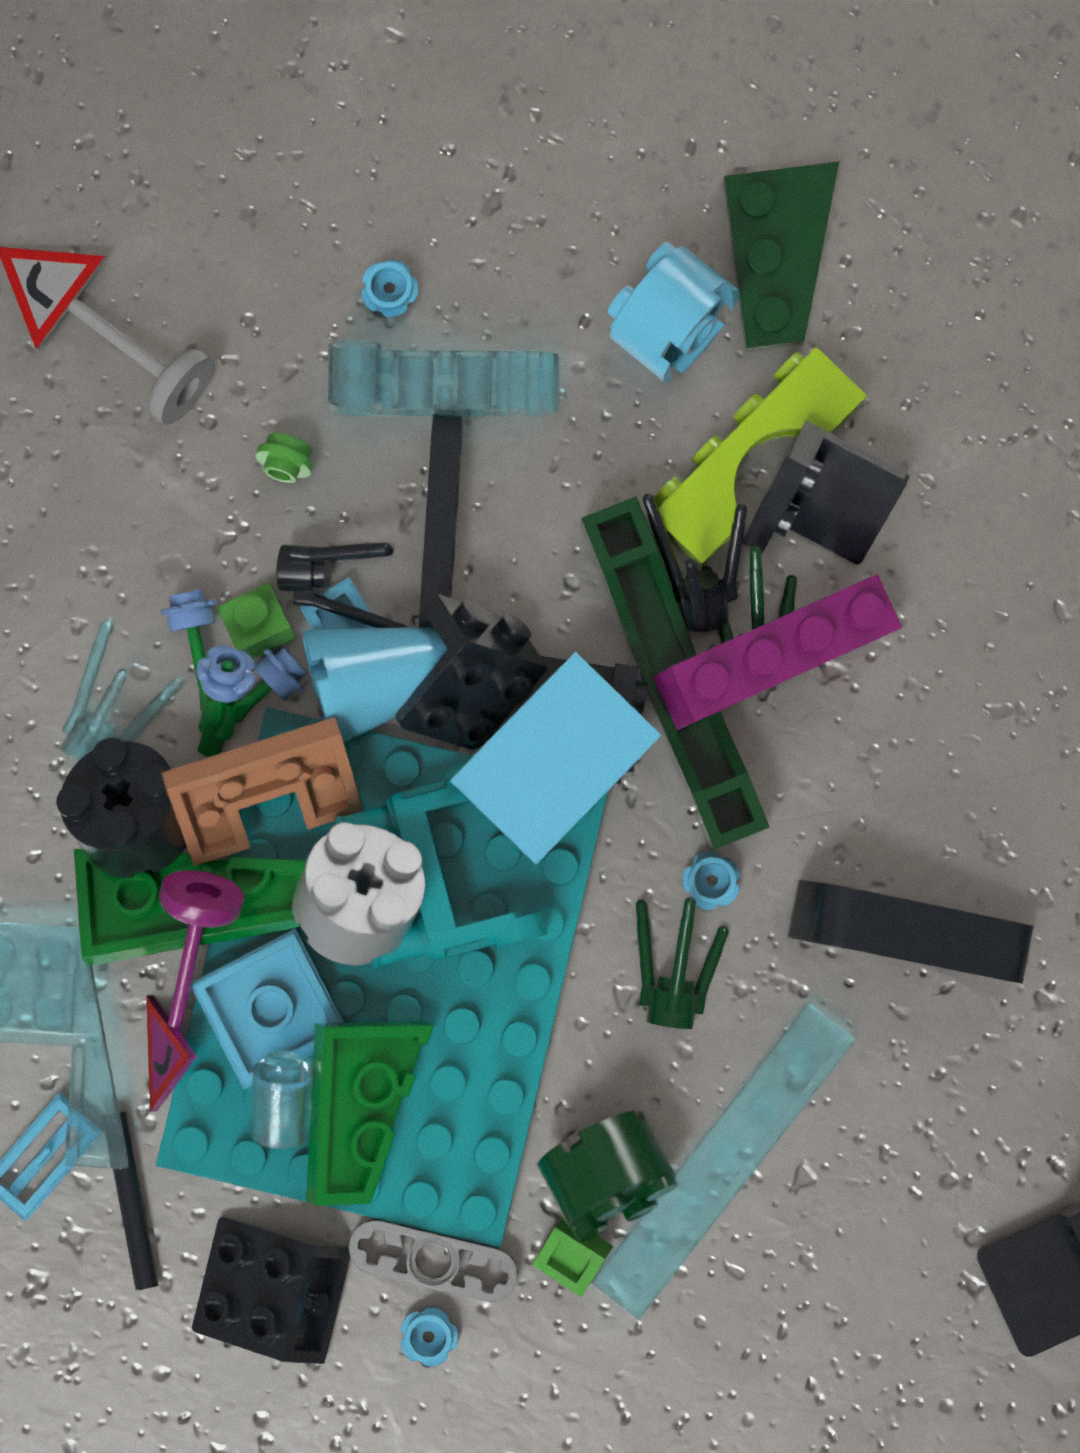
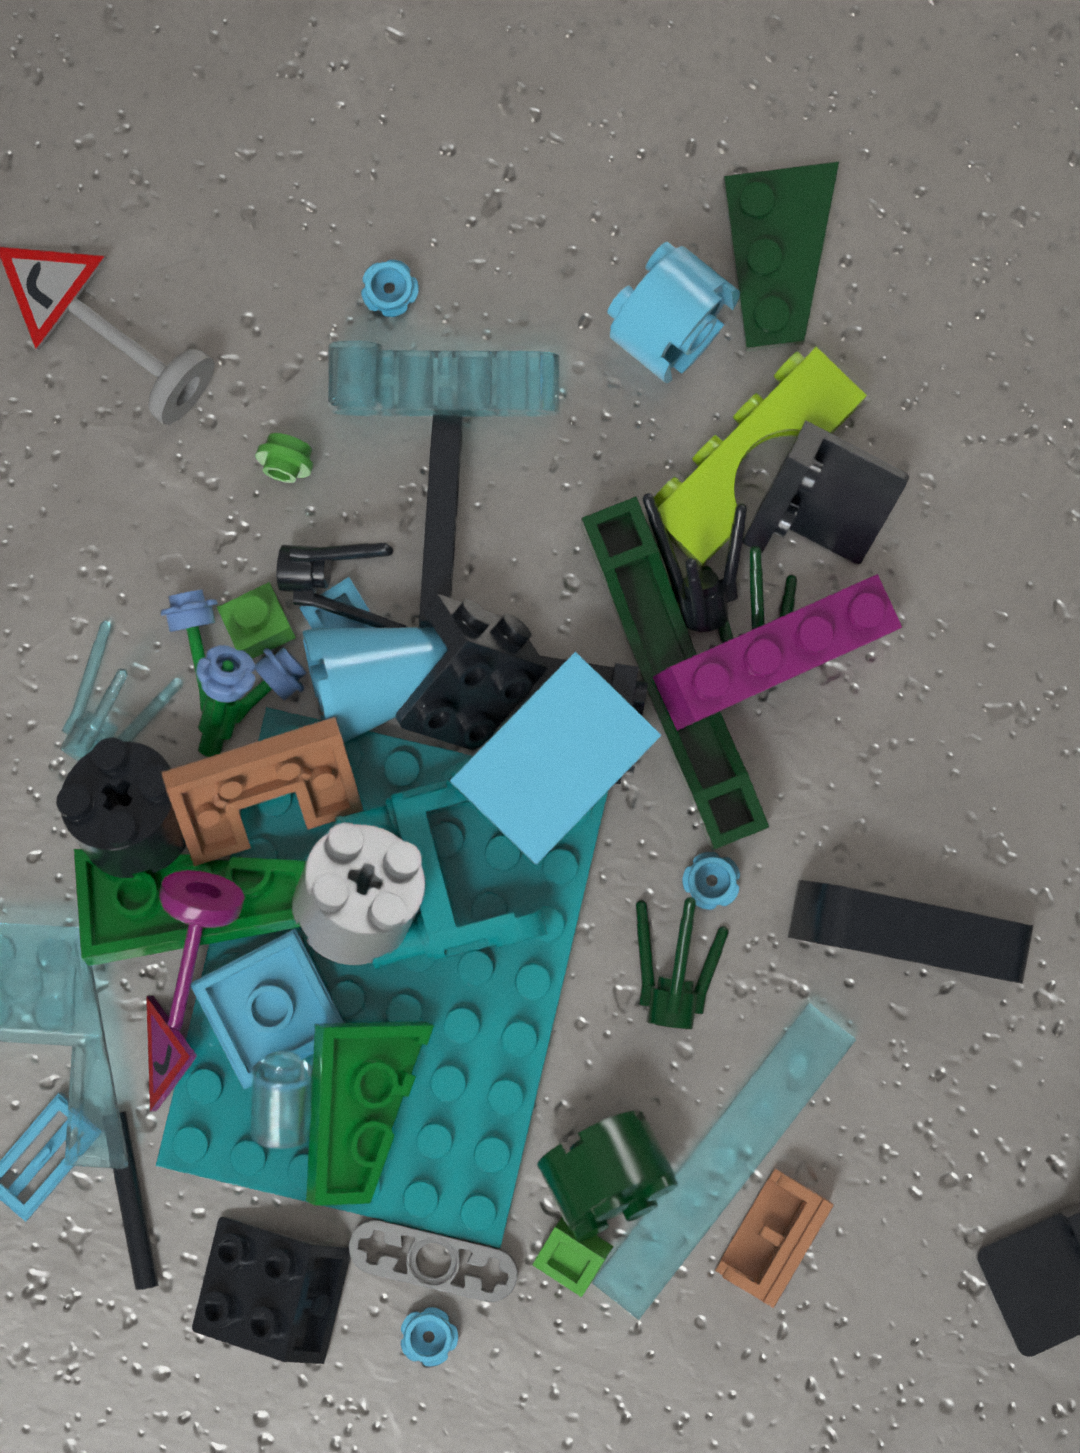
(773, 1237): none -> nougat hinge

